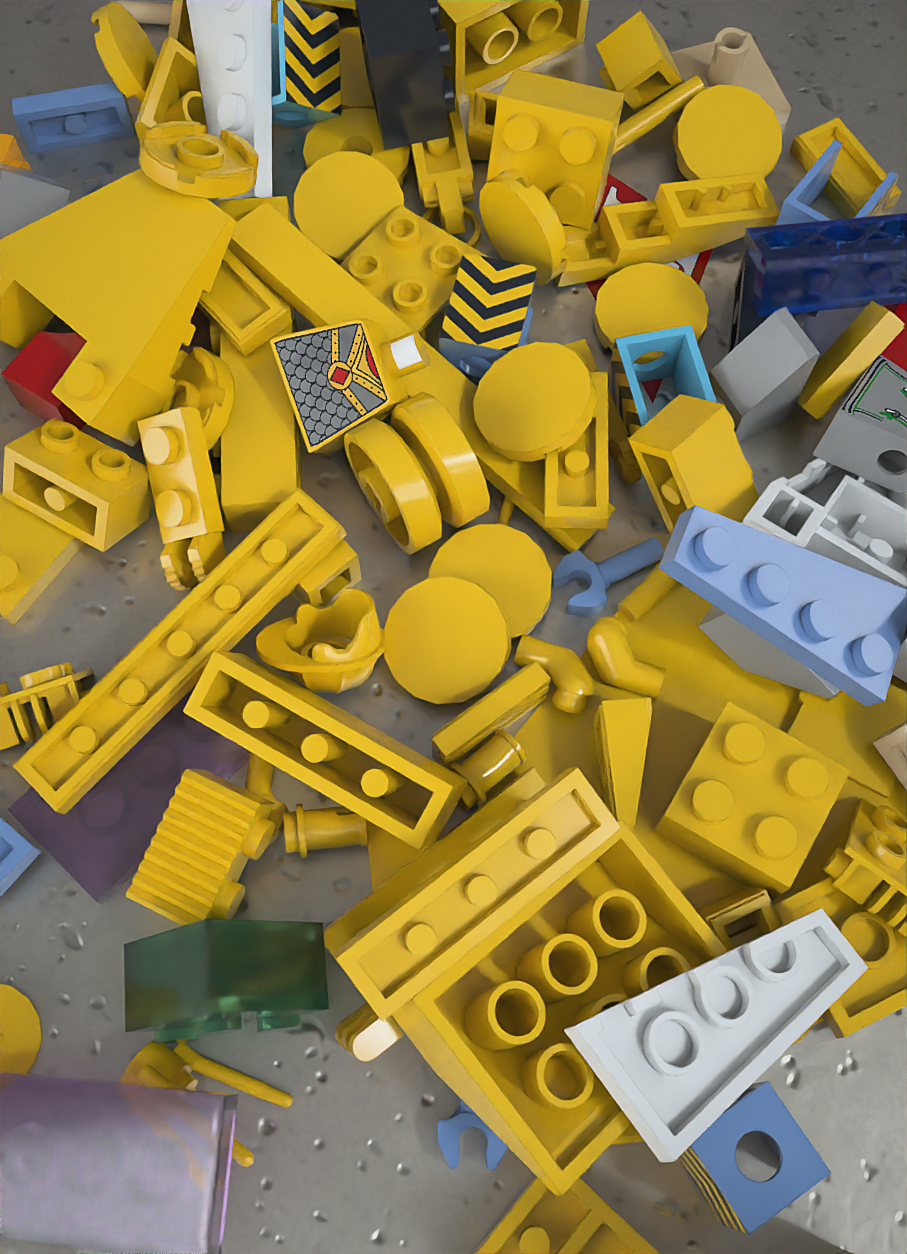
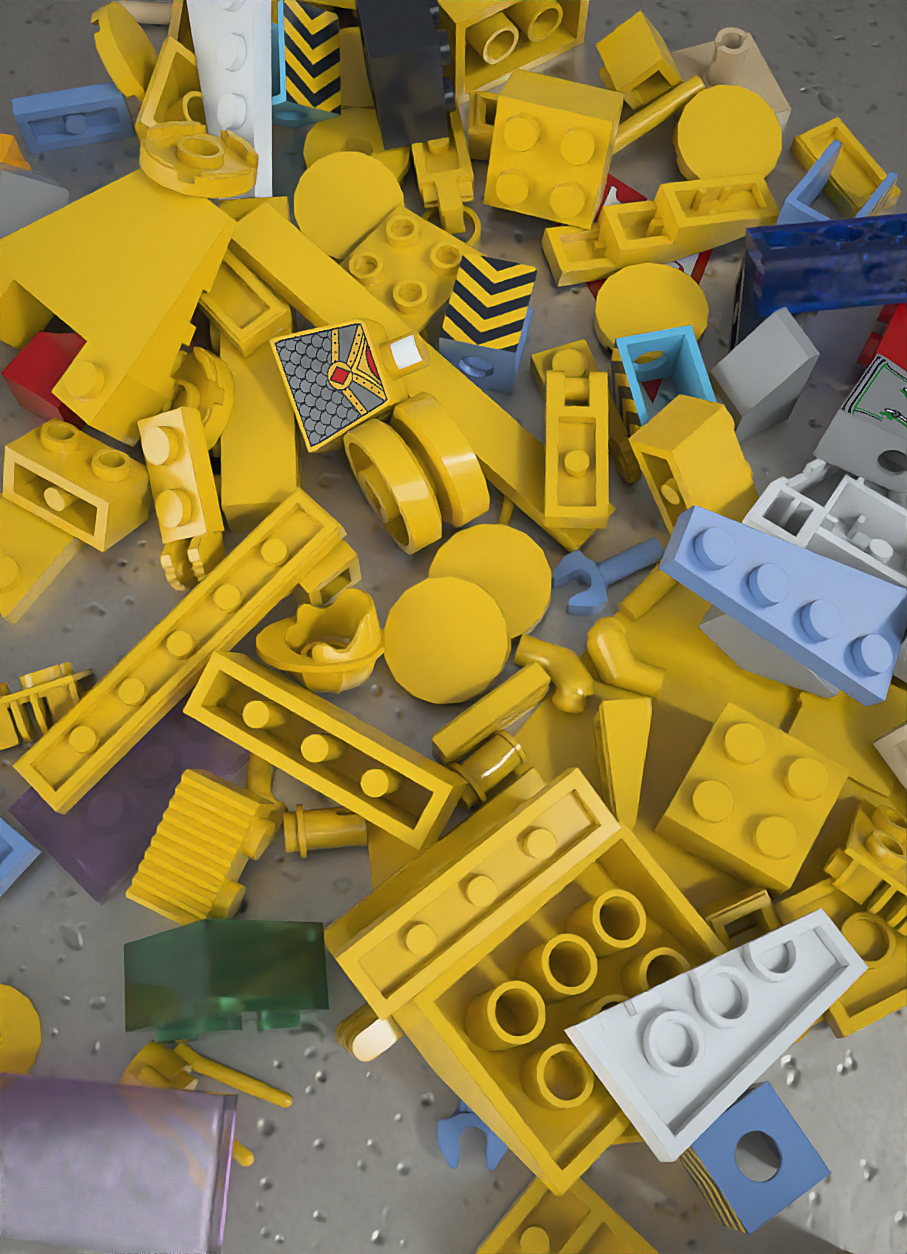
(523, 225): yellow tile -> none
(534, 401): yellow tile -> none
(849, 358): yellow tile -> none

